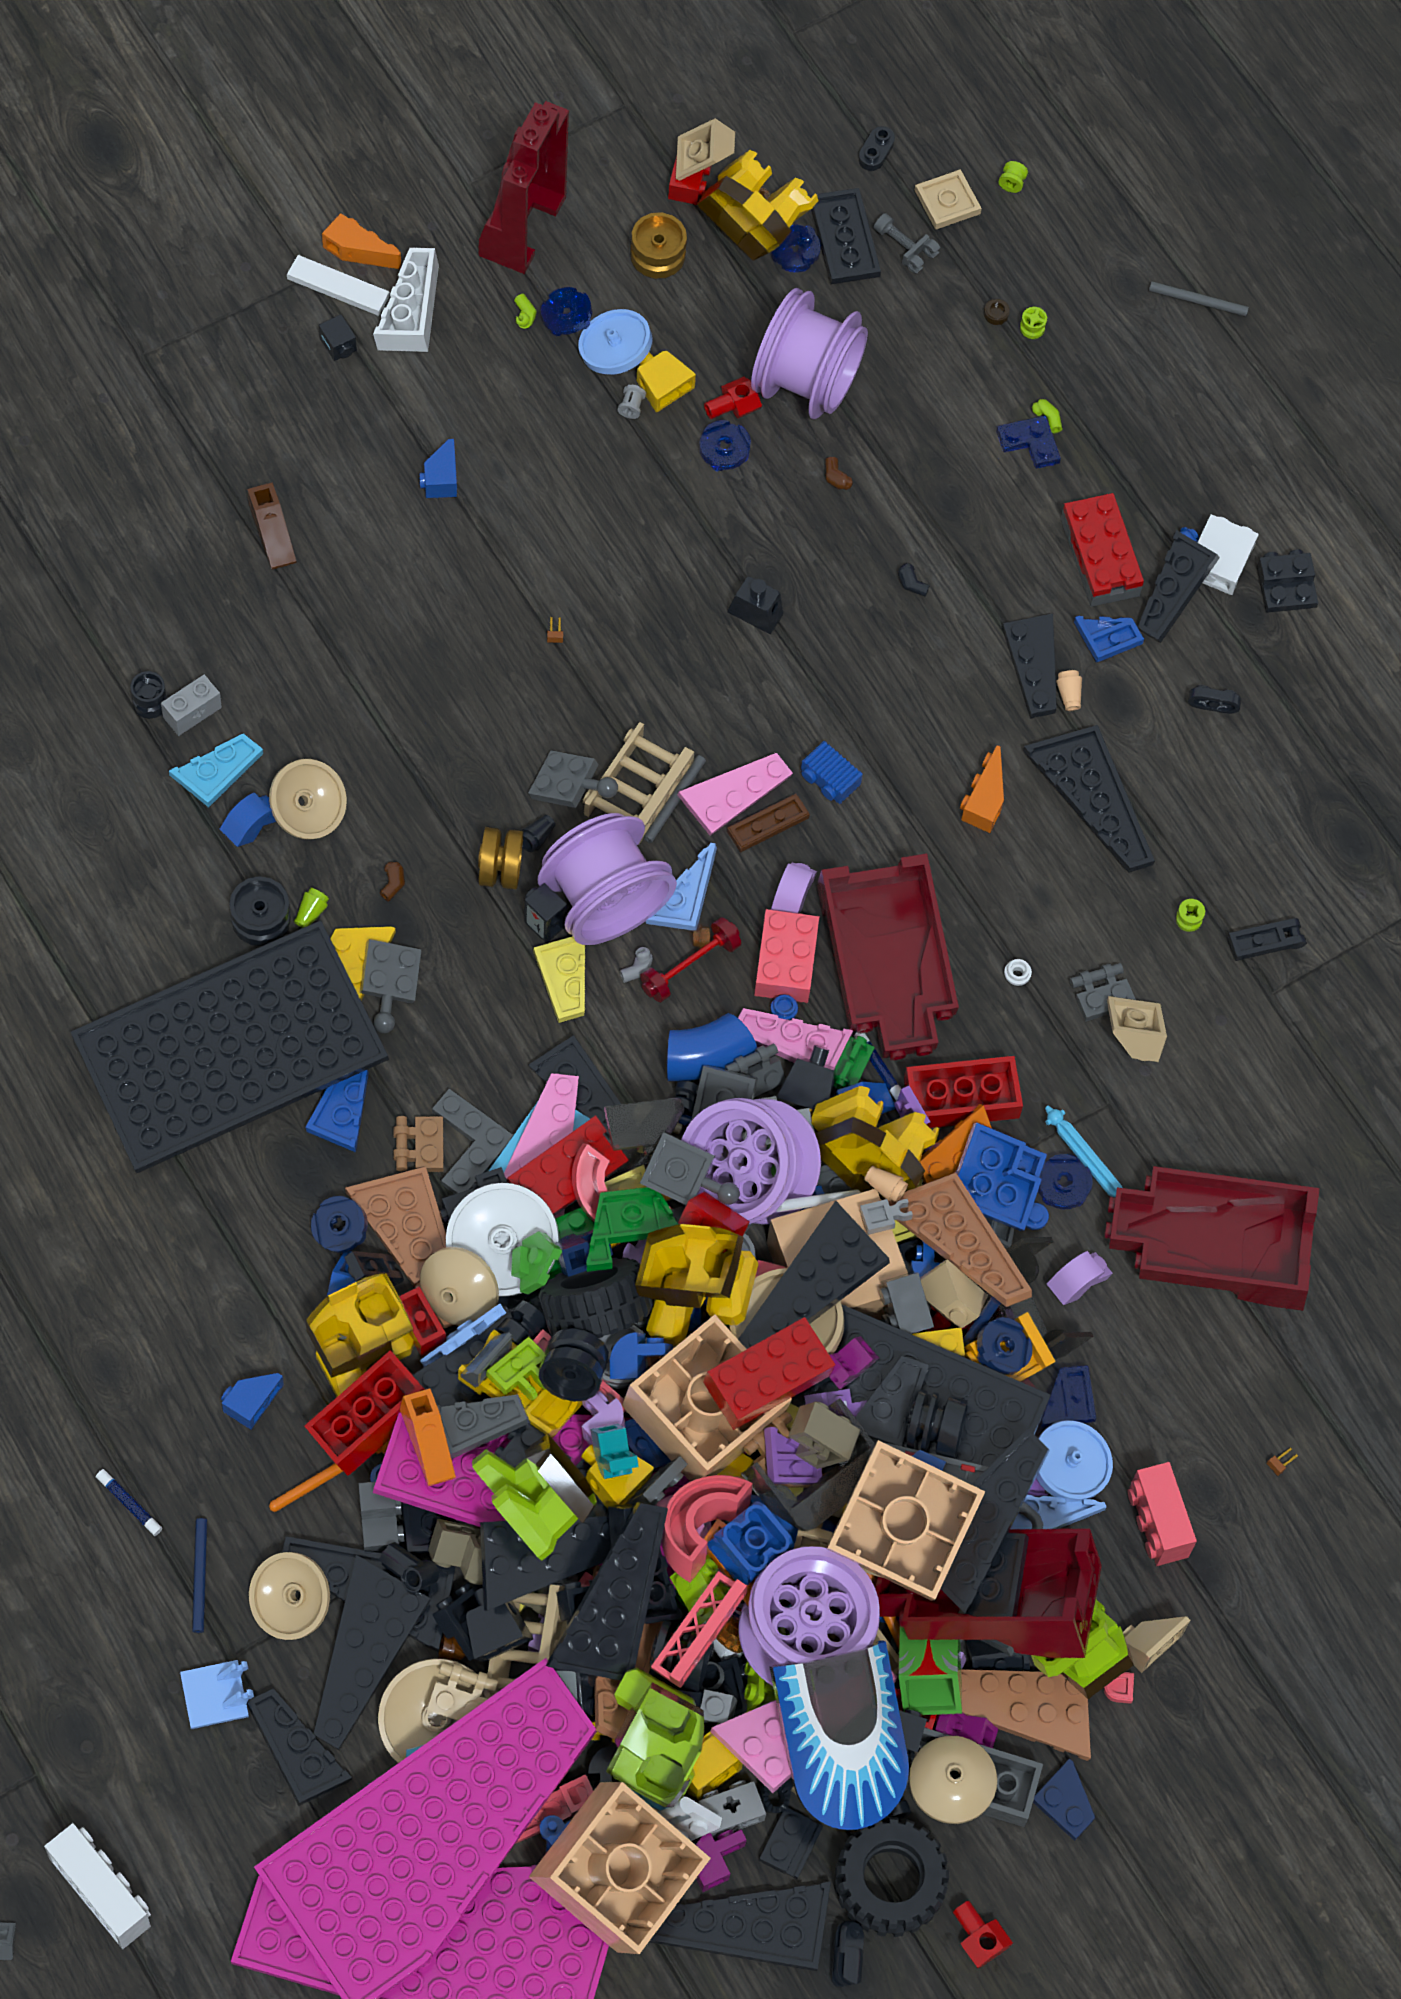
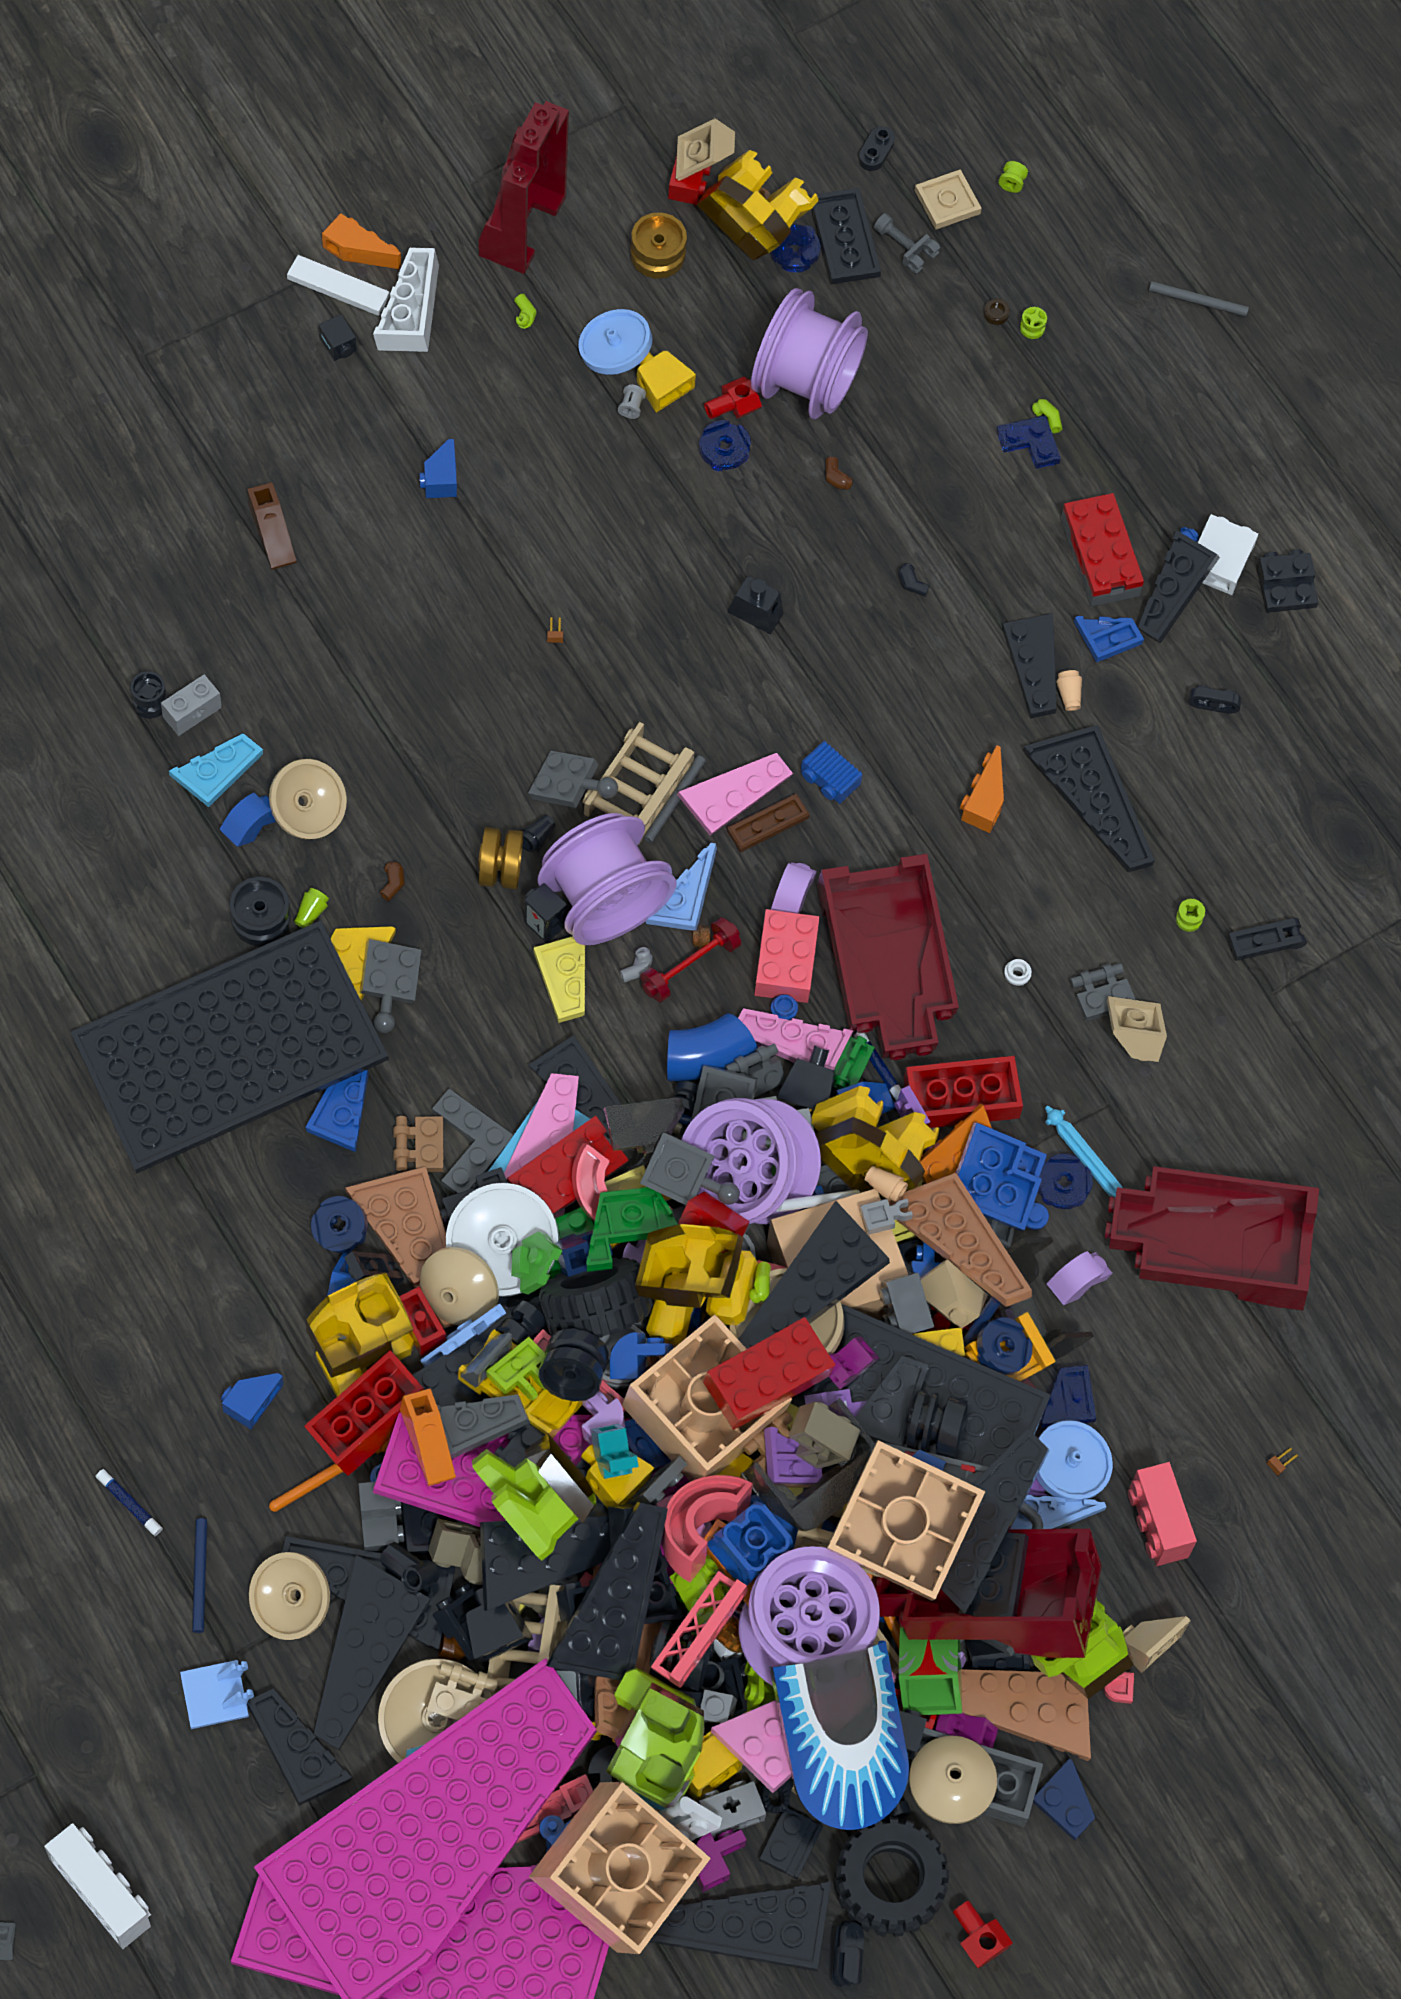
(568, 323): clear blue plate -> none
(761, 1284): none -> lime arm

